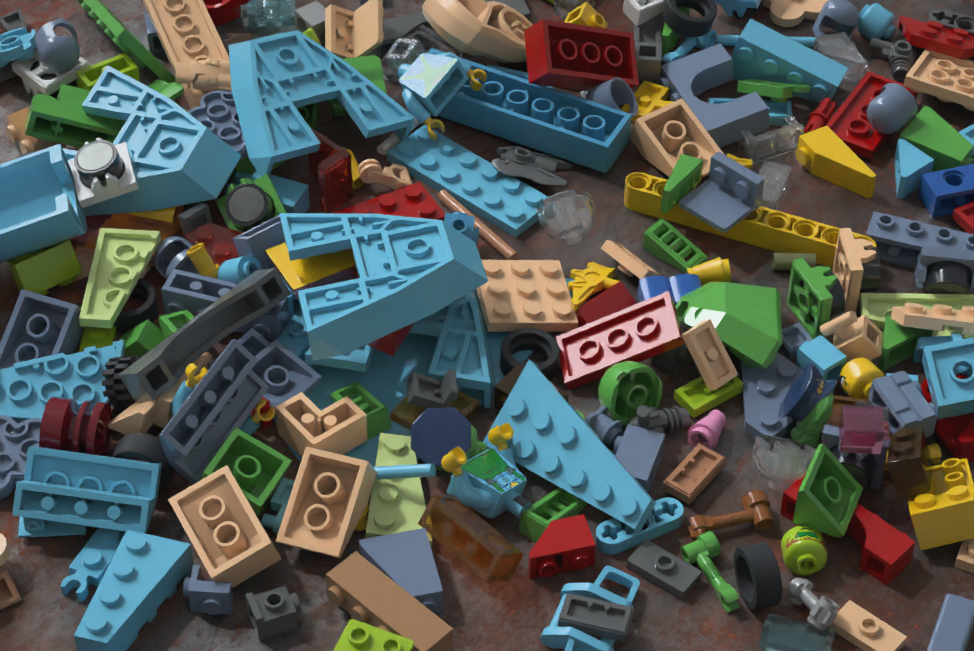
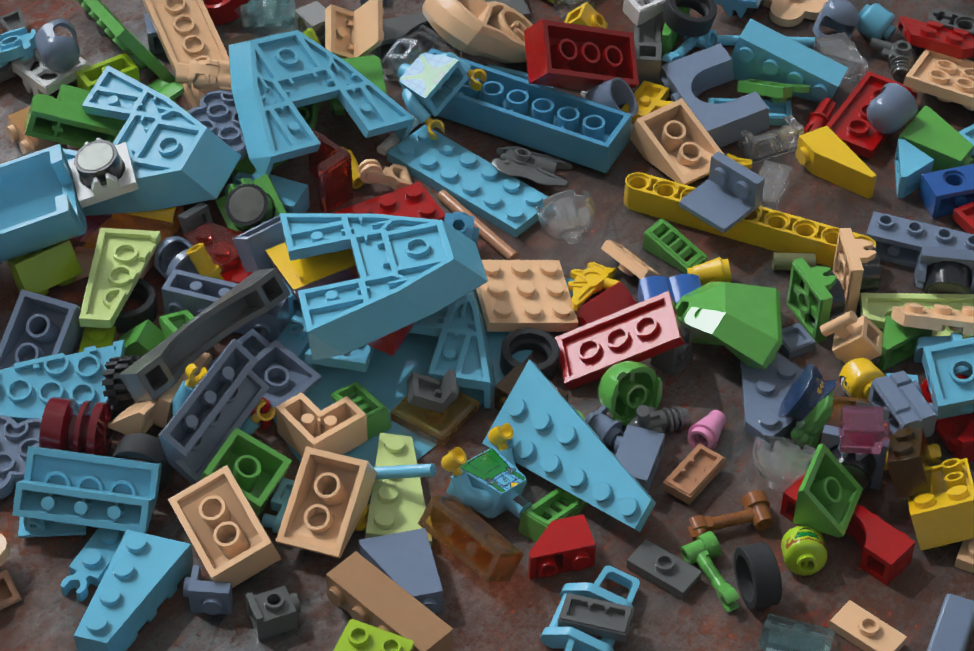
(238, 269): medium azure brick -> none
(441, 431): dark blue piece -> none
(630, 537): medium azure beam -> none
(682, 180): bright green slope -> none
(698, 399): lime plate -> none
(709, 354): light nougat plate -> none
(822, 354): medium azure brick -> none
(822, 611): light grey bar -> none

